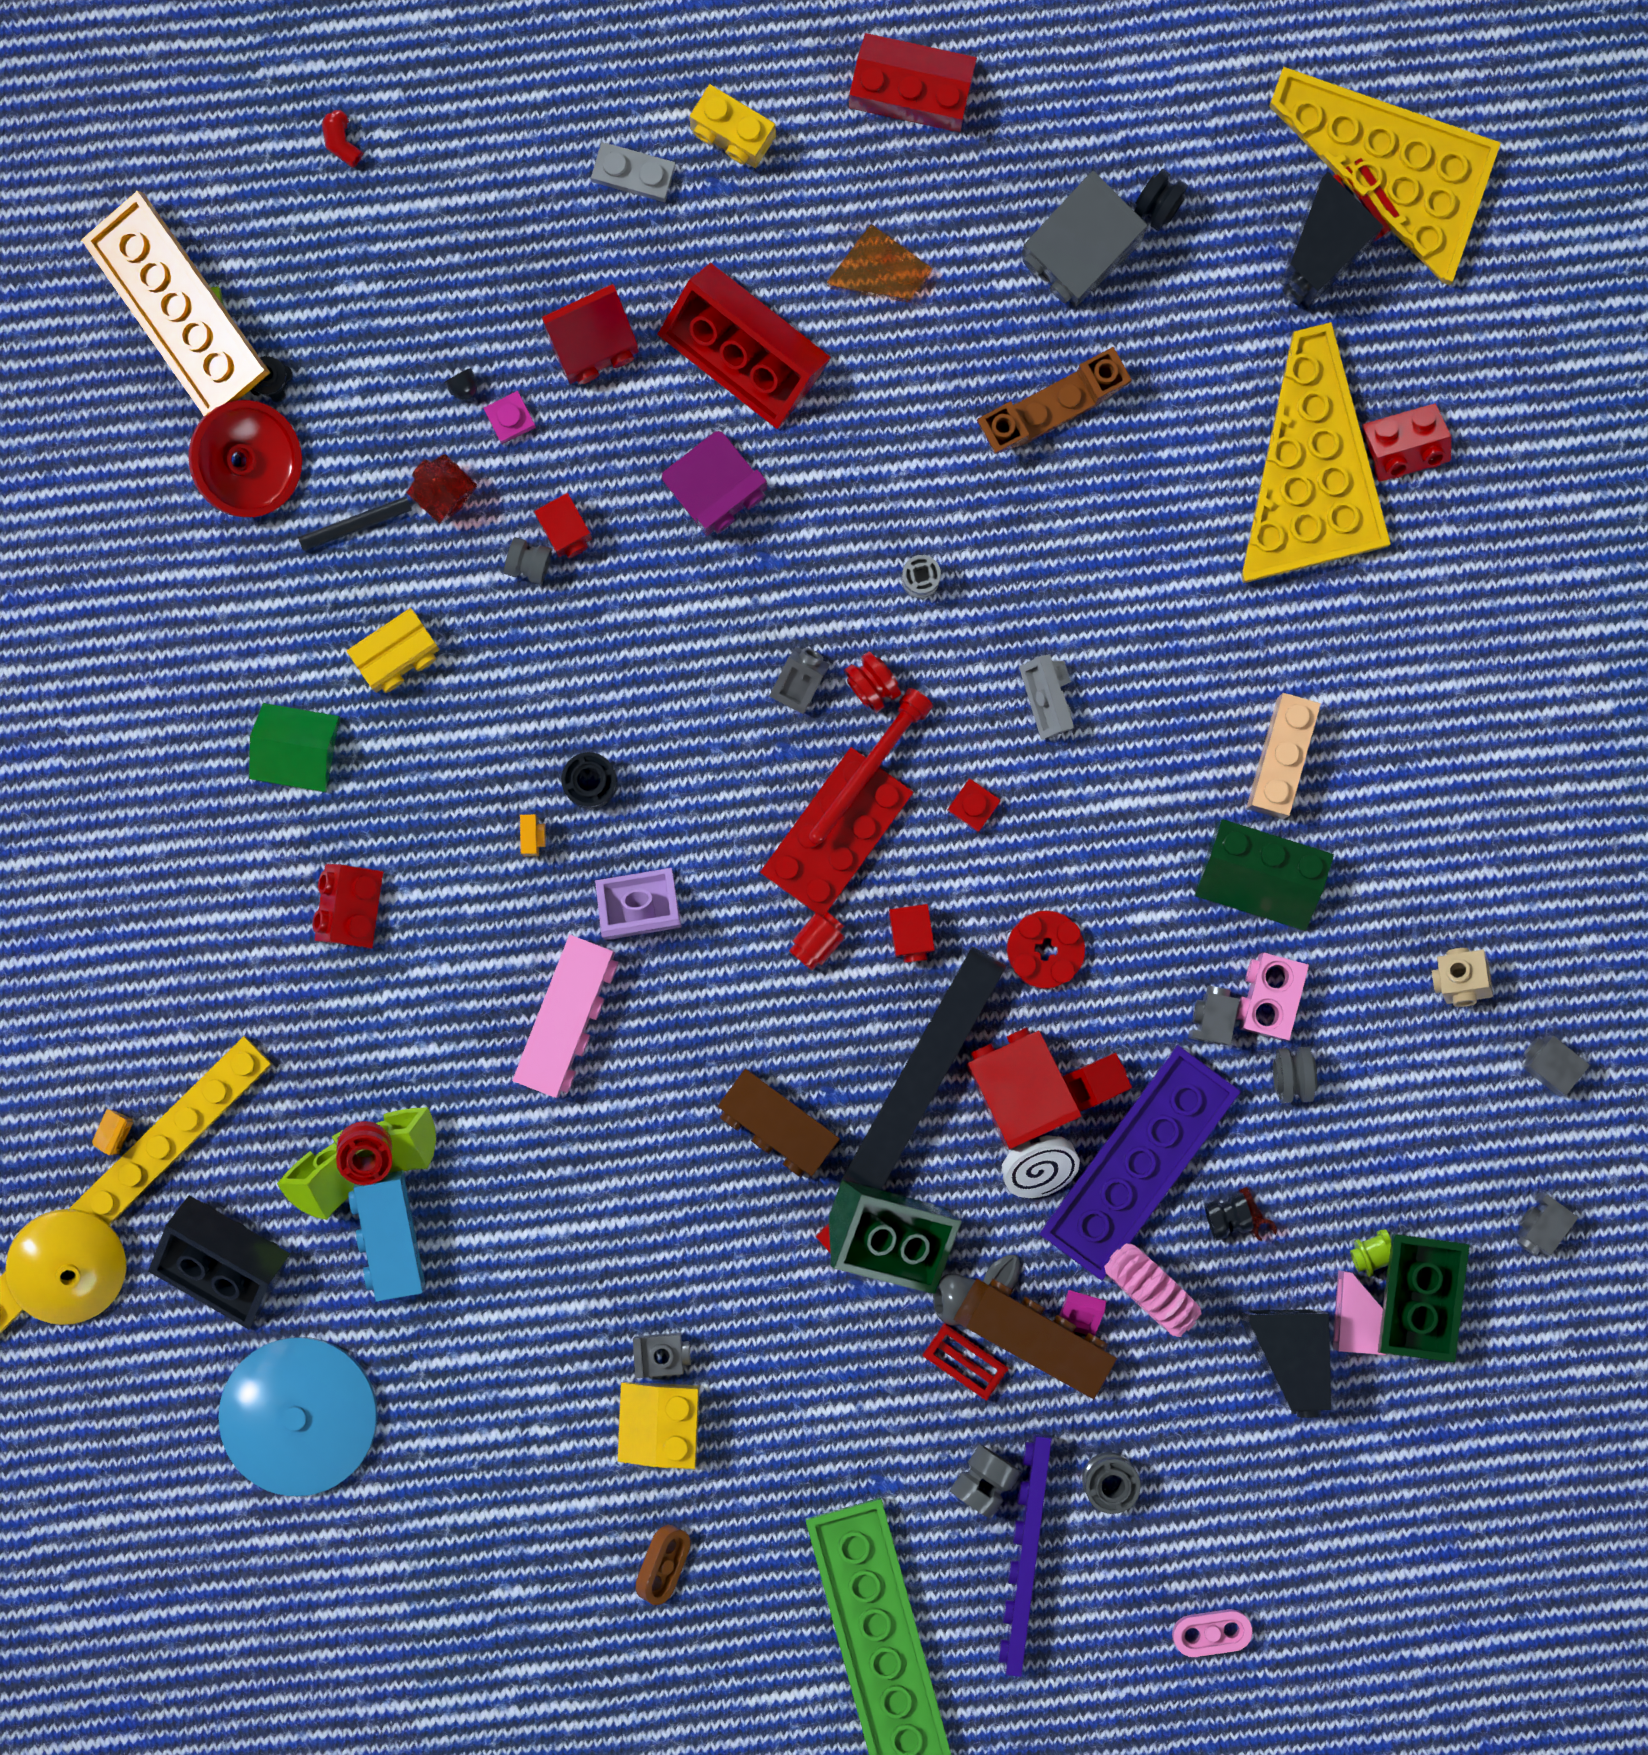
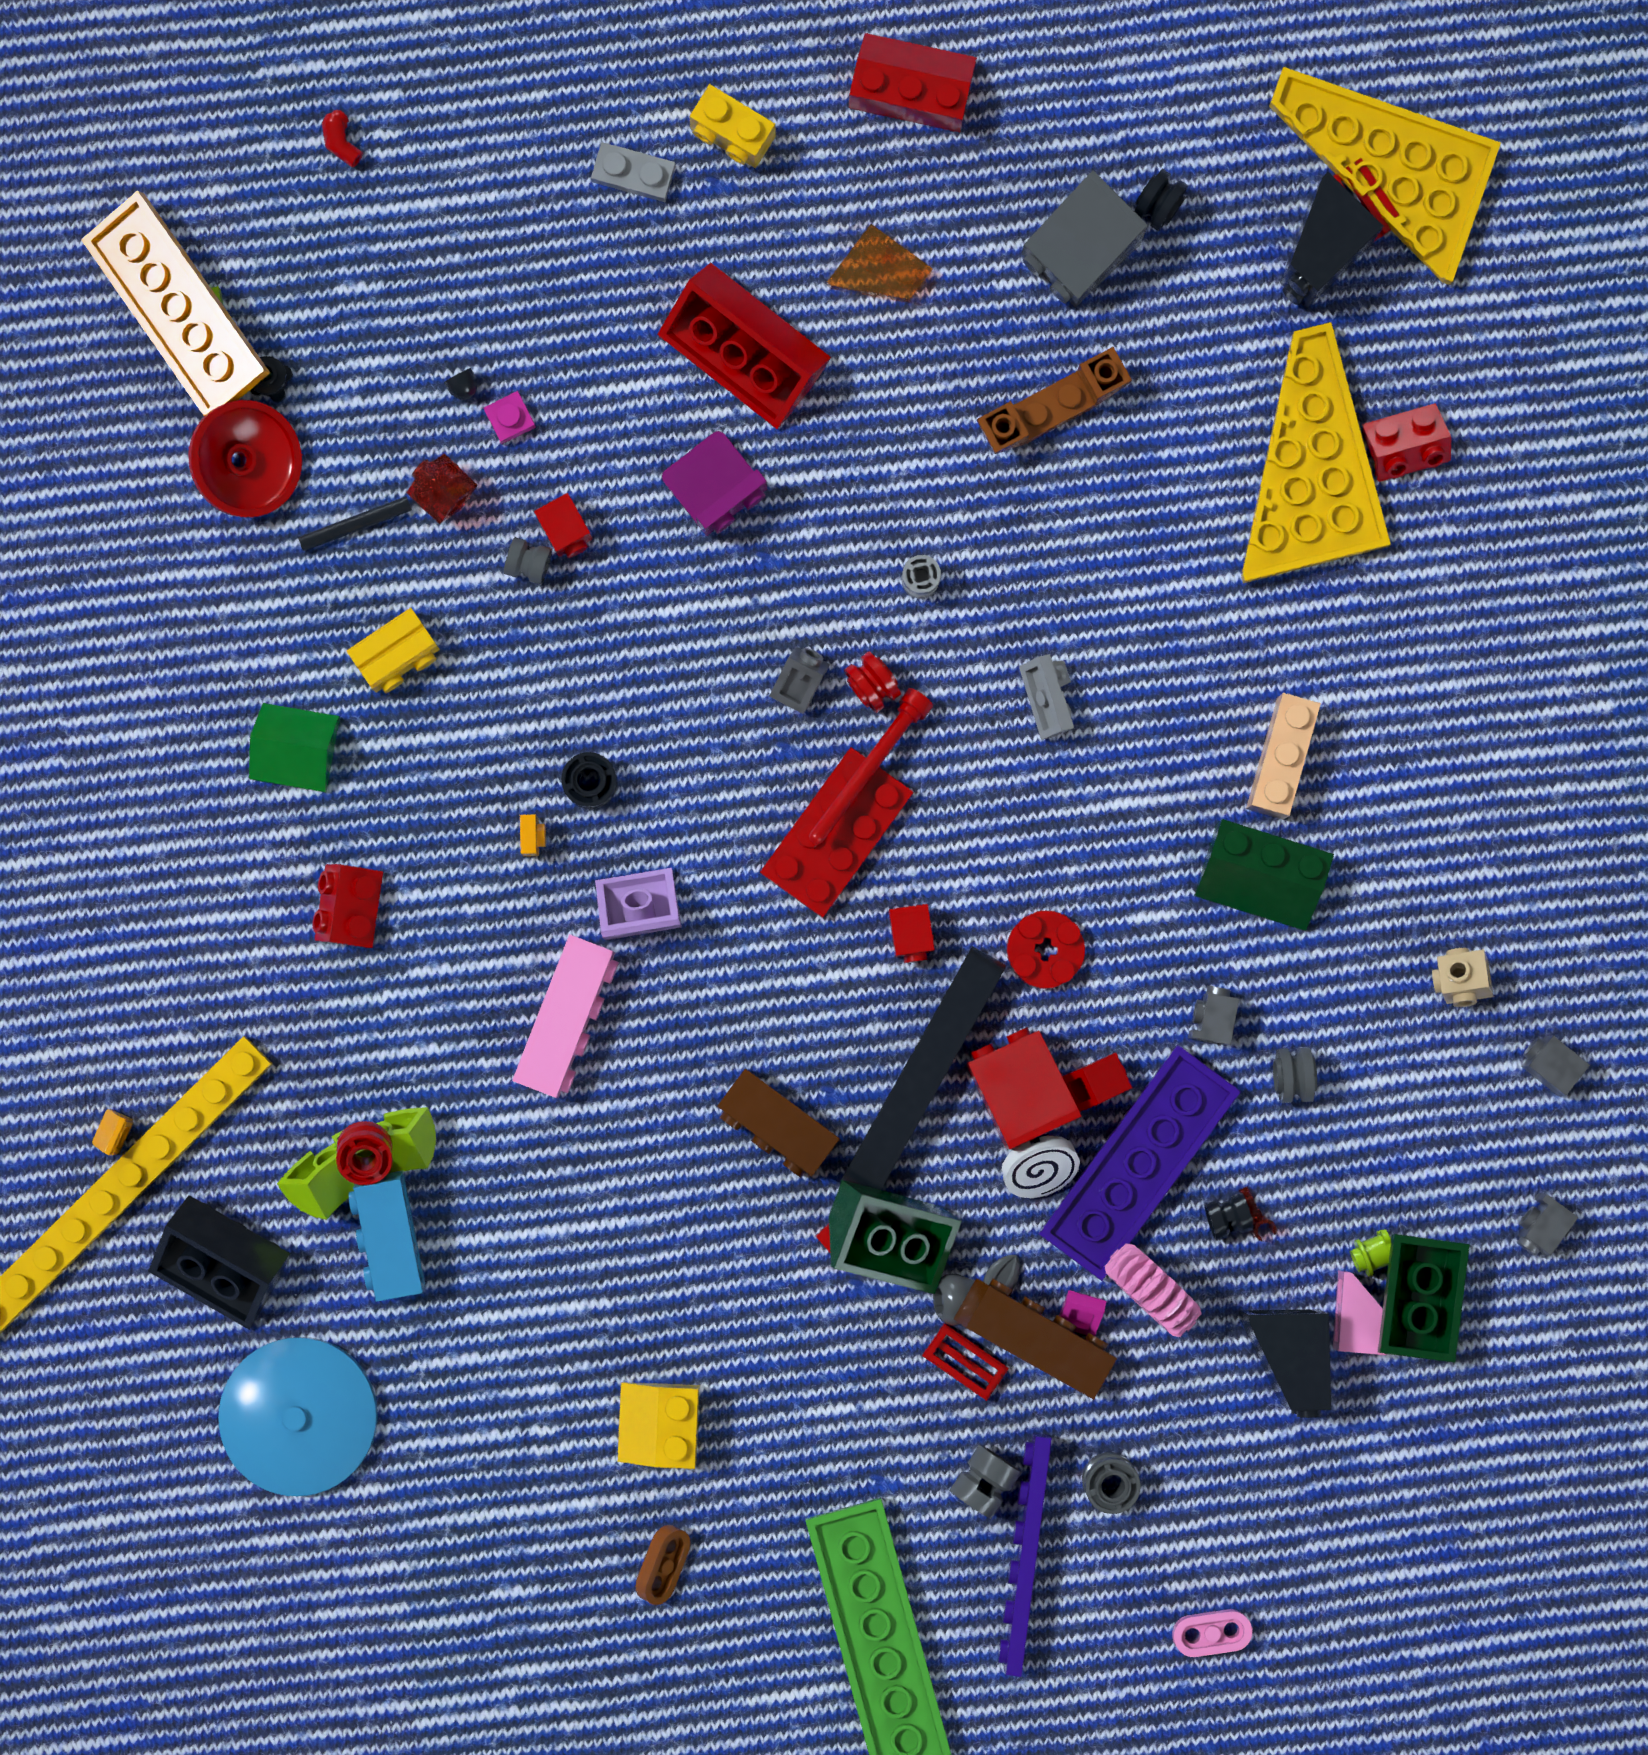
(61, 1243): yellow dish -> none
(591, 335): red slope -> none
(644, 1350): flat silver brick -> none
(817, 940): red brick -> none
(973, 805): red plate -> none
(1282, 1000): bright pink brick -> none

